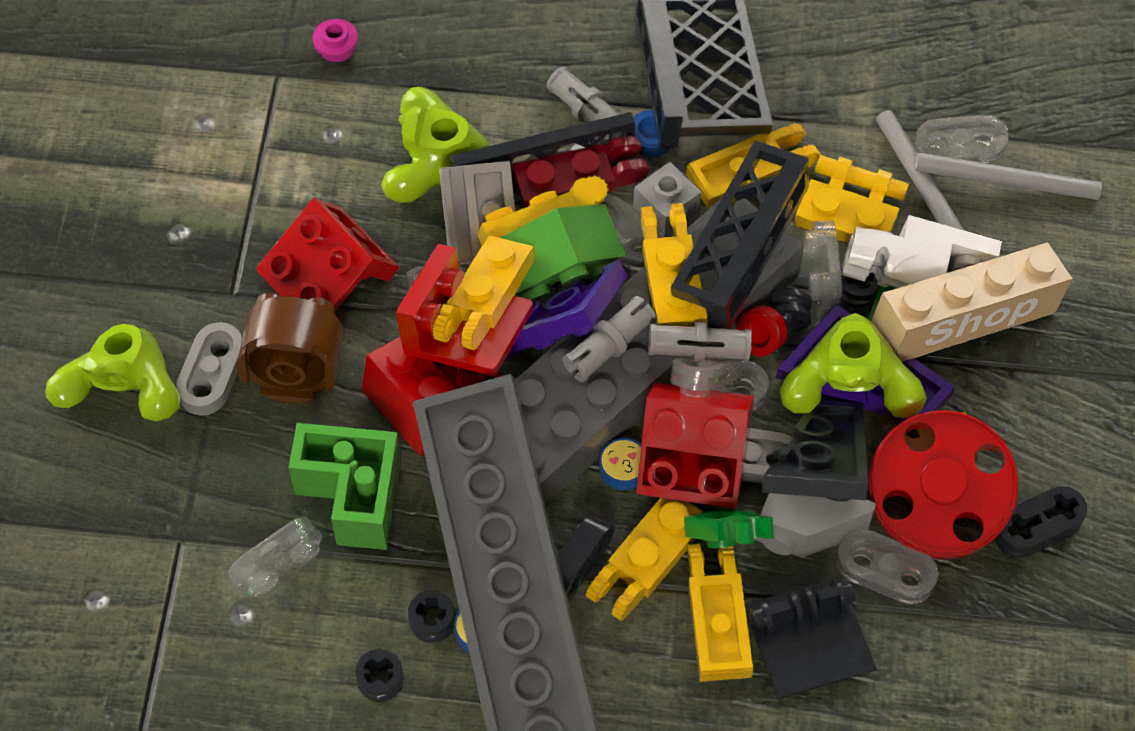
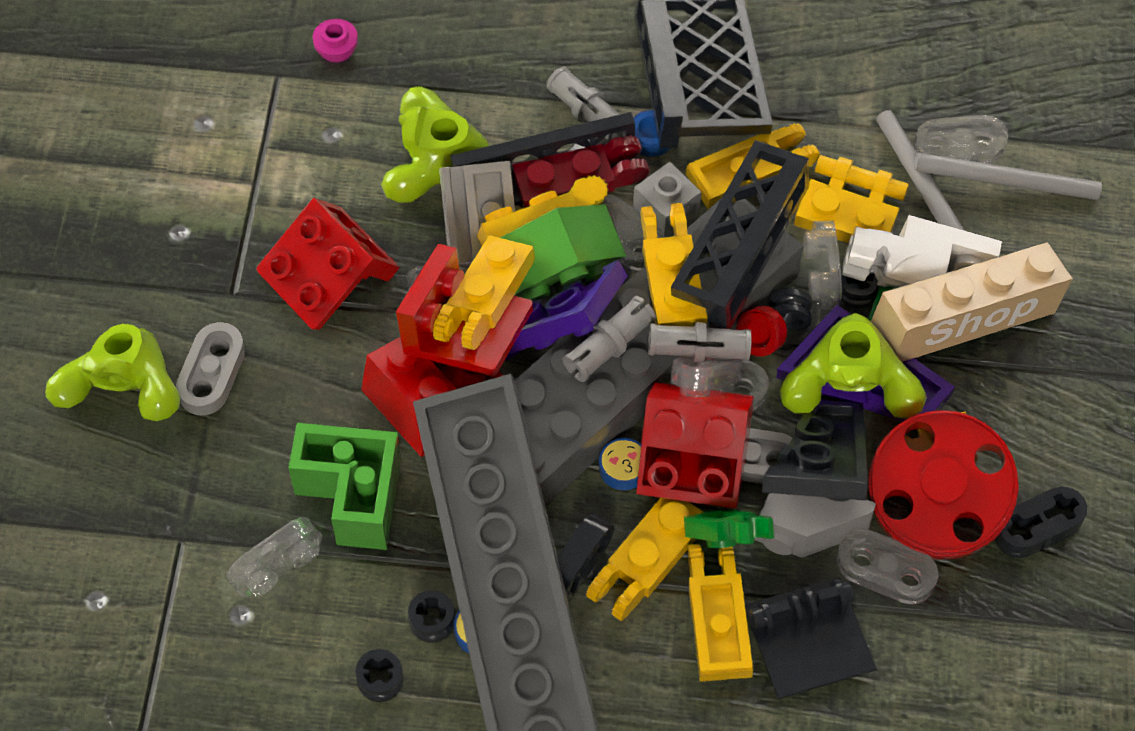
(290, 347): reddish brown brick -> none

